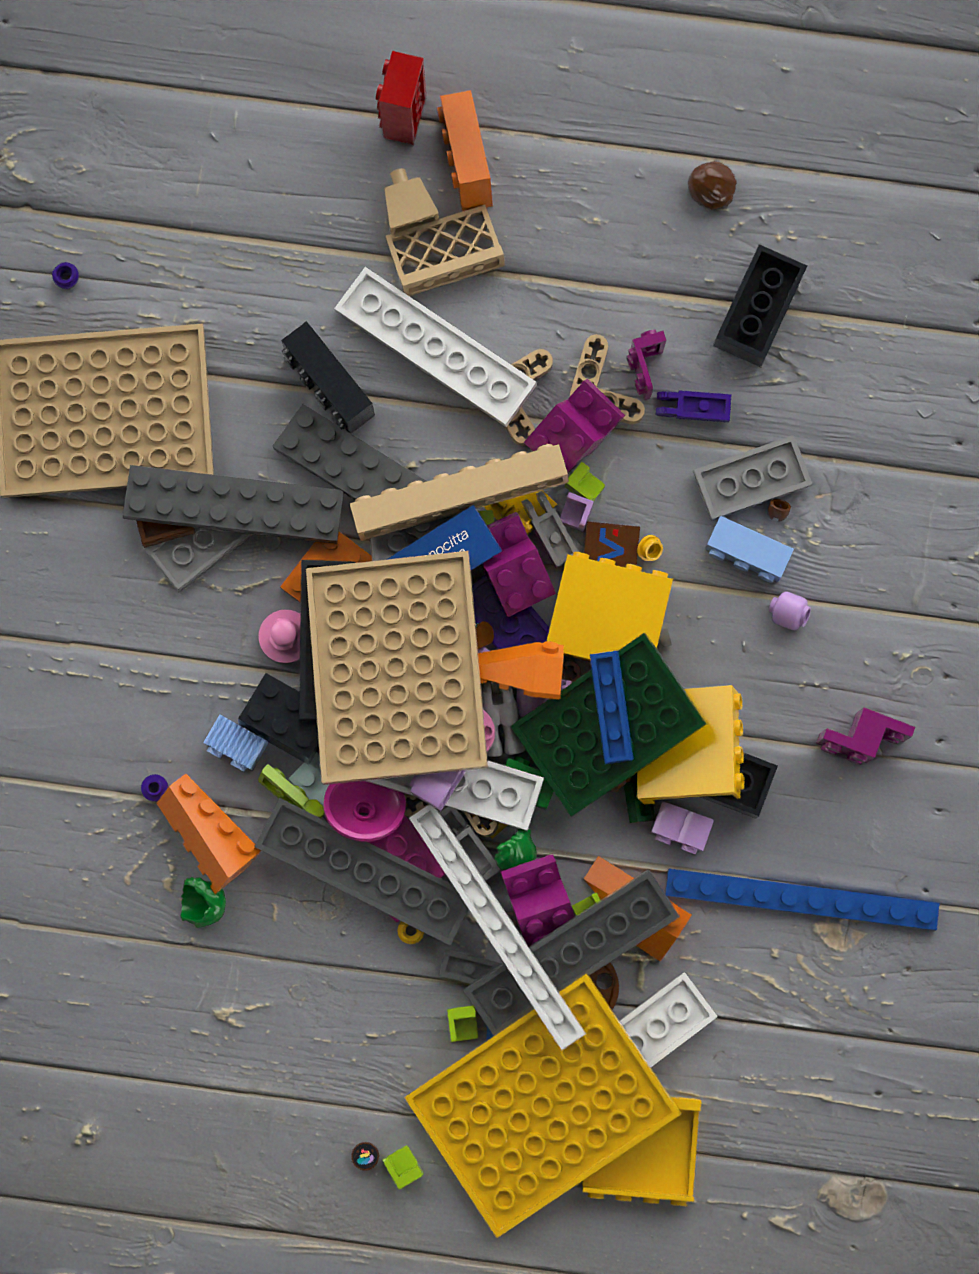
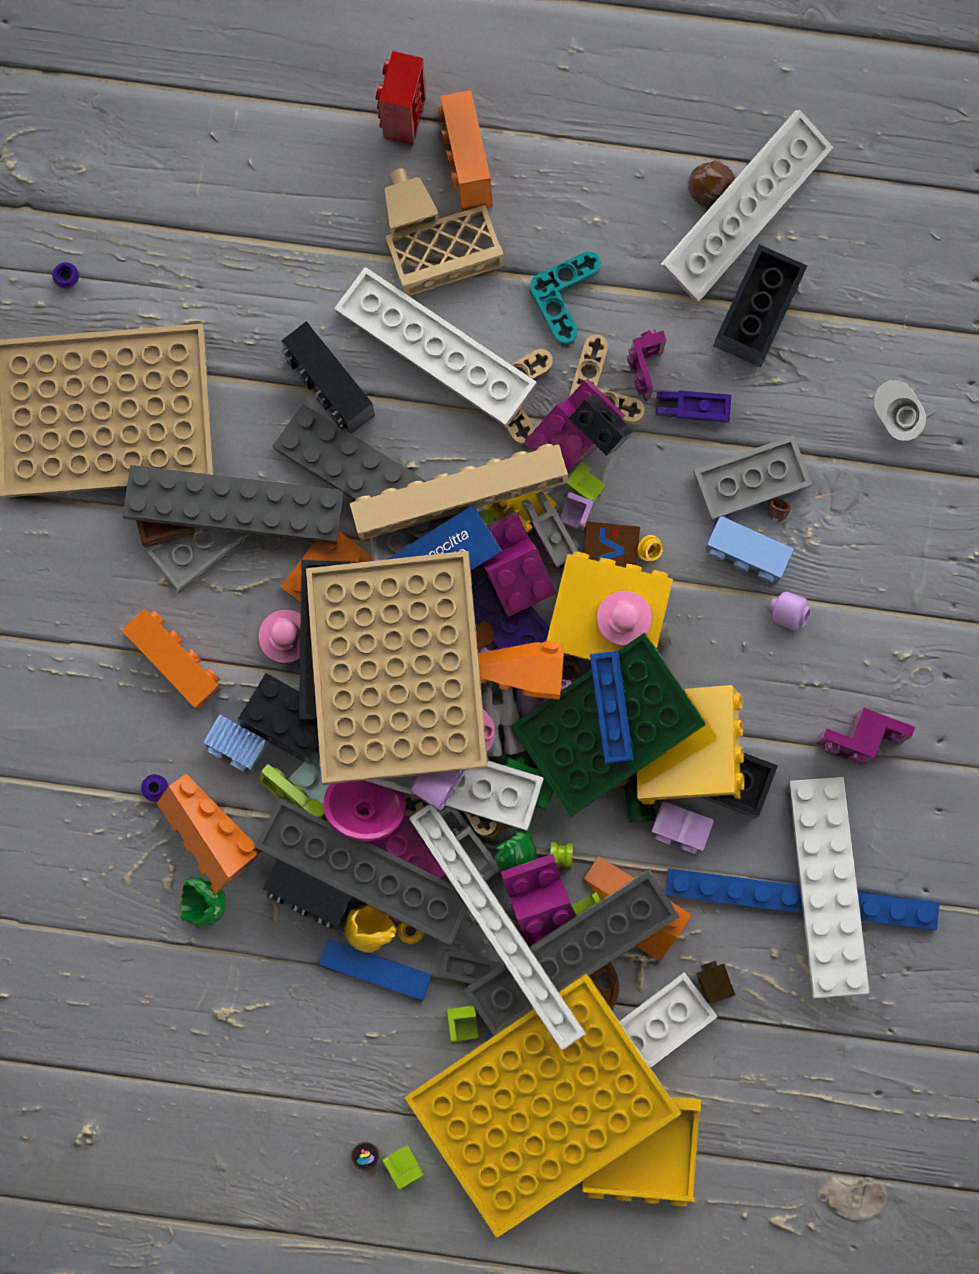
(171, 659): none -> orange brick
(307, 894): none -> black brick
(368, 928): none -> yellow hair
(375, 969): none -> blue tile
(553, 295): none -> teal beam
(562, 854): none -> lime wheel
(600, 424): none -> black brick
(623, 617): none -> bright pink plate
(715, 982): none -> dark brown brick
(747, 205): none -> white plate
(828, 888): none -> white plate
(900, 410): none -> white piece

